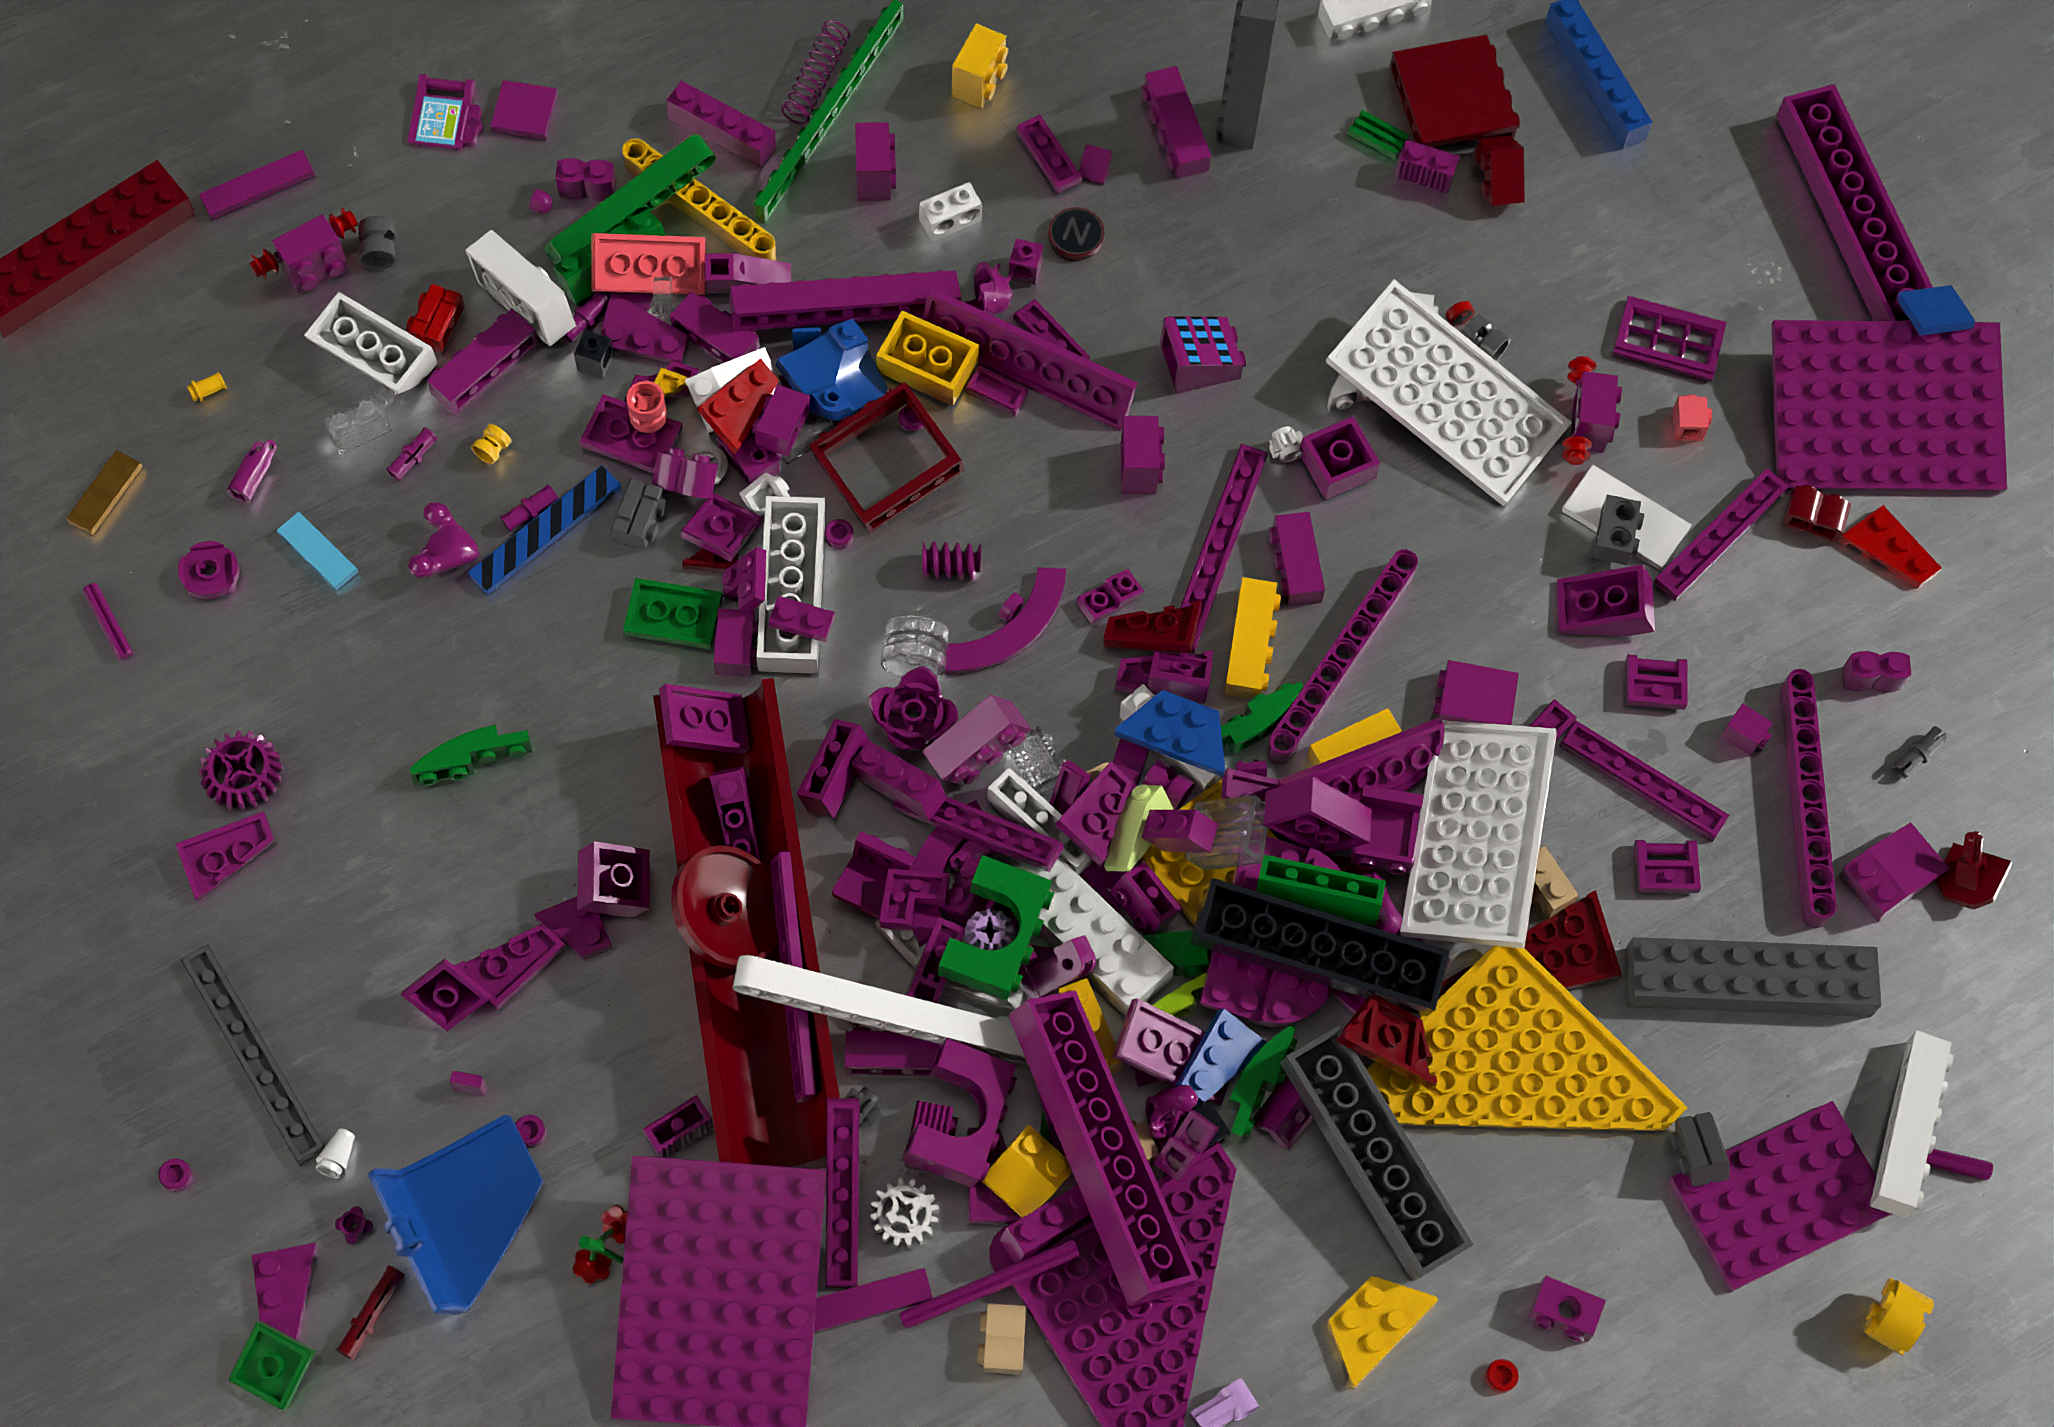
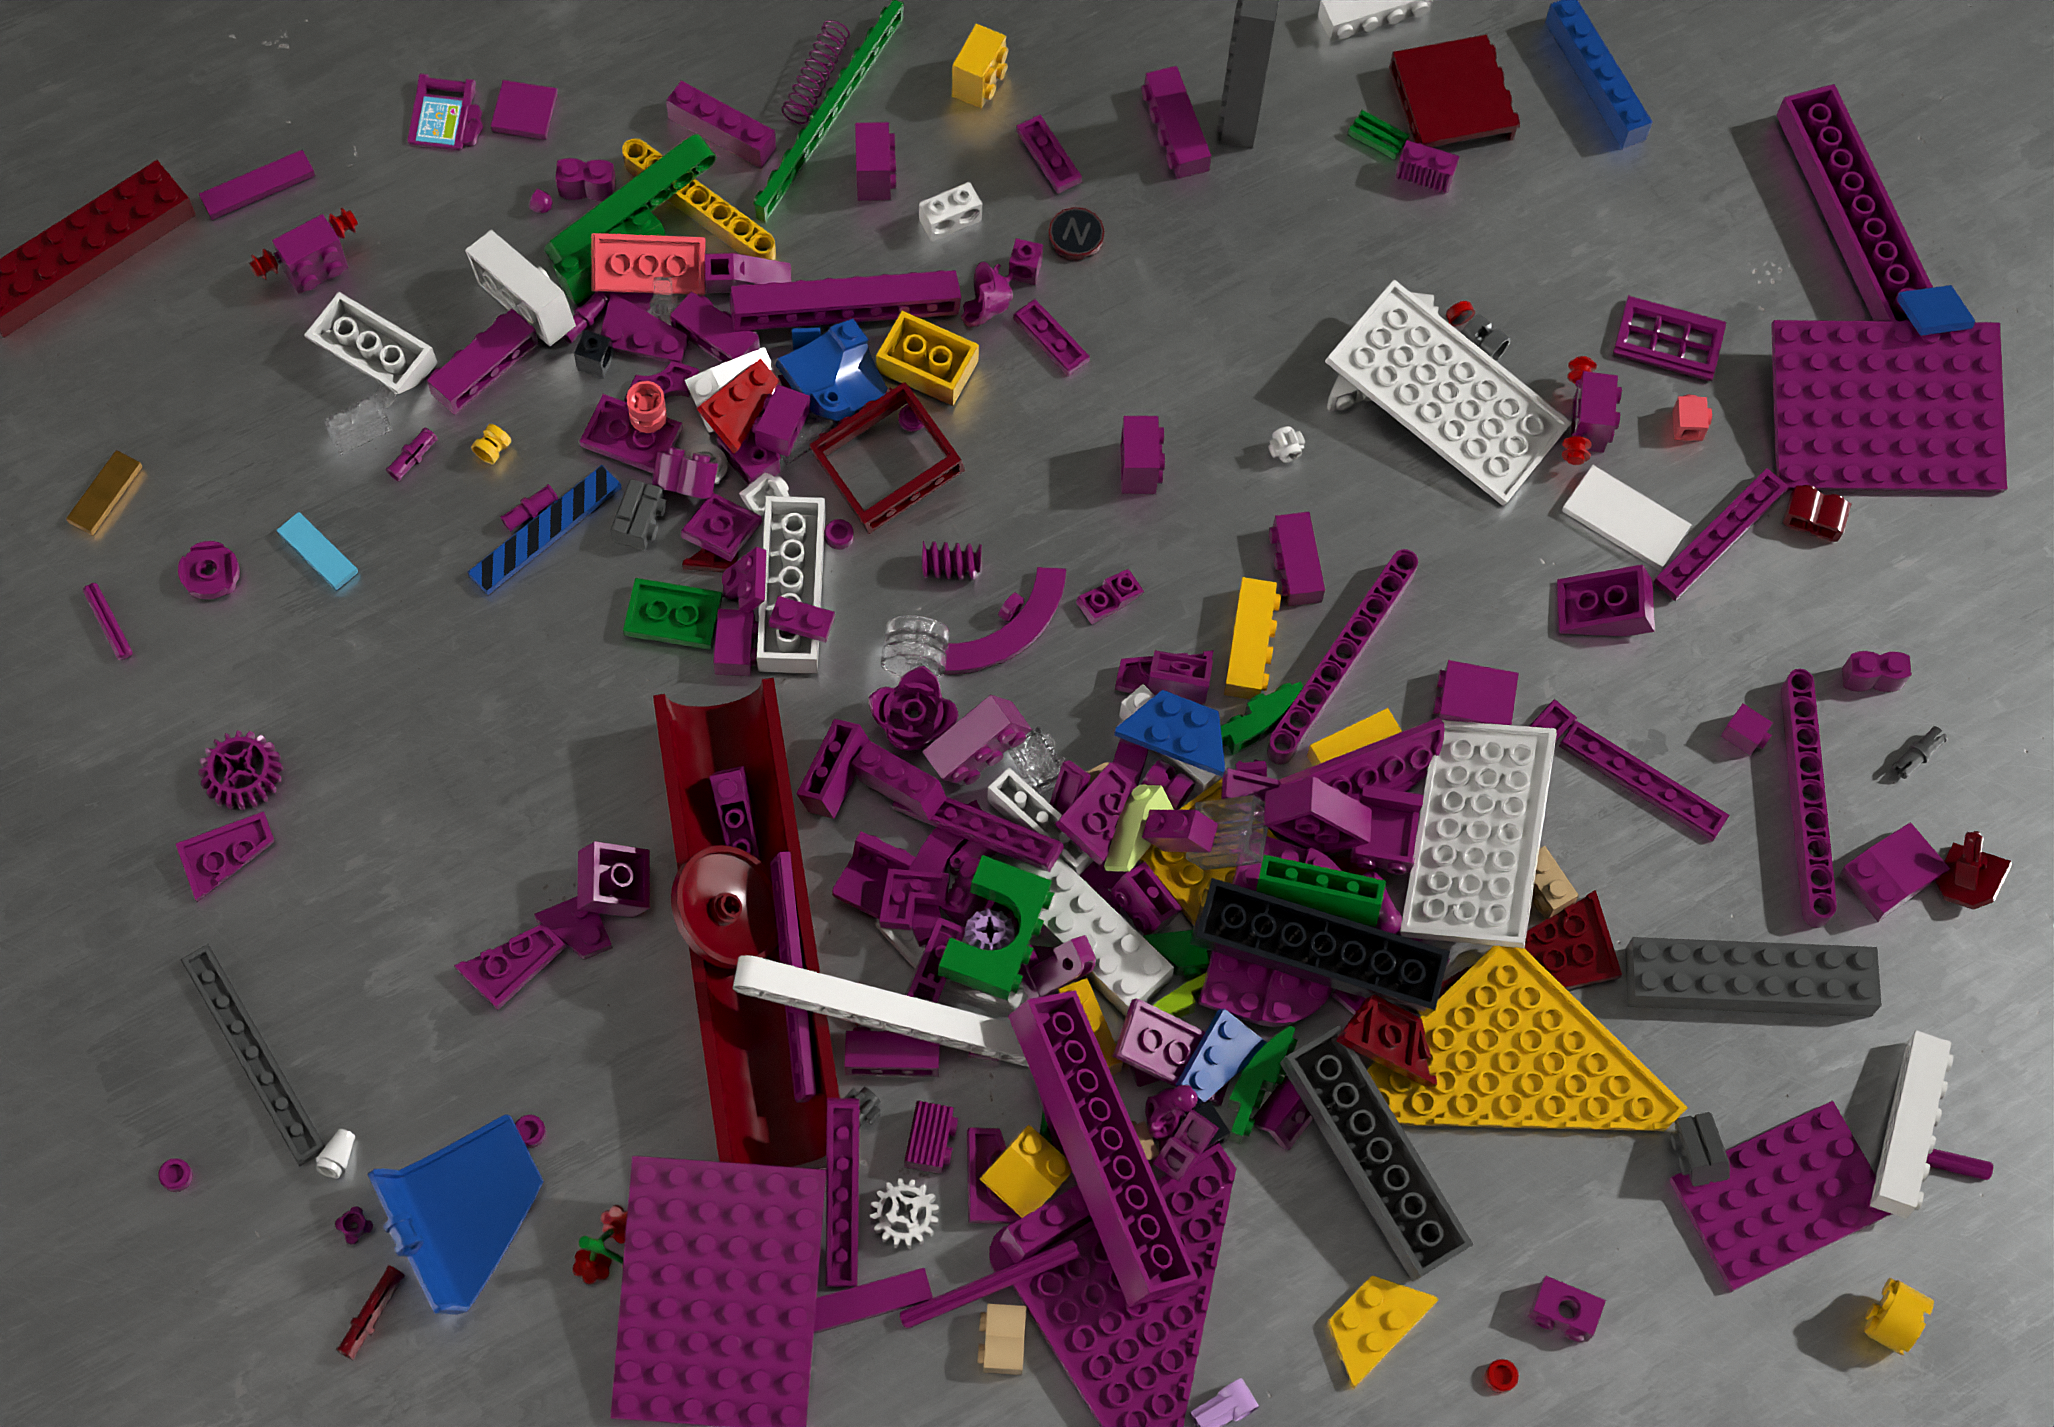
(206, 387): yellow pin -> none
(251, 471): magenta piece -> none
(271, 1365): green tile -> none
(283, 1285): magenta wing -> none
(376, 242): dark grey wheel -> none
(436, 317): red brick -> none
(445, 995): magenta slope -> none
(446, 548): magenta head -> none
(456, 756): green slope -> none
(468, 1083): magenta tile -> none
(670, 382): yellow tile -> none
(678, 1127): magenta brick -> none
(704, 719): magenta plate -> none
(988, 1083): magenta arch -> none
(996, 391): magenta tile -> none
(1035, 361): magenta plate -> none
(1095, 163): magenta slope -> none
(1160, 631): dark red wing -> none
(1200, 351): magenta slope -> none
(1224, 532): magenta tile -> none
(1339, 458): magenta brick -> none
(1504, 170): dark red brick -> none
(1613, 528): dark grey brick -> none
(1654, 689): magenta plate -> none
(1667, 875): magenta plate -> none
(1888, 542): red wing -> none

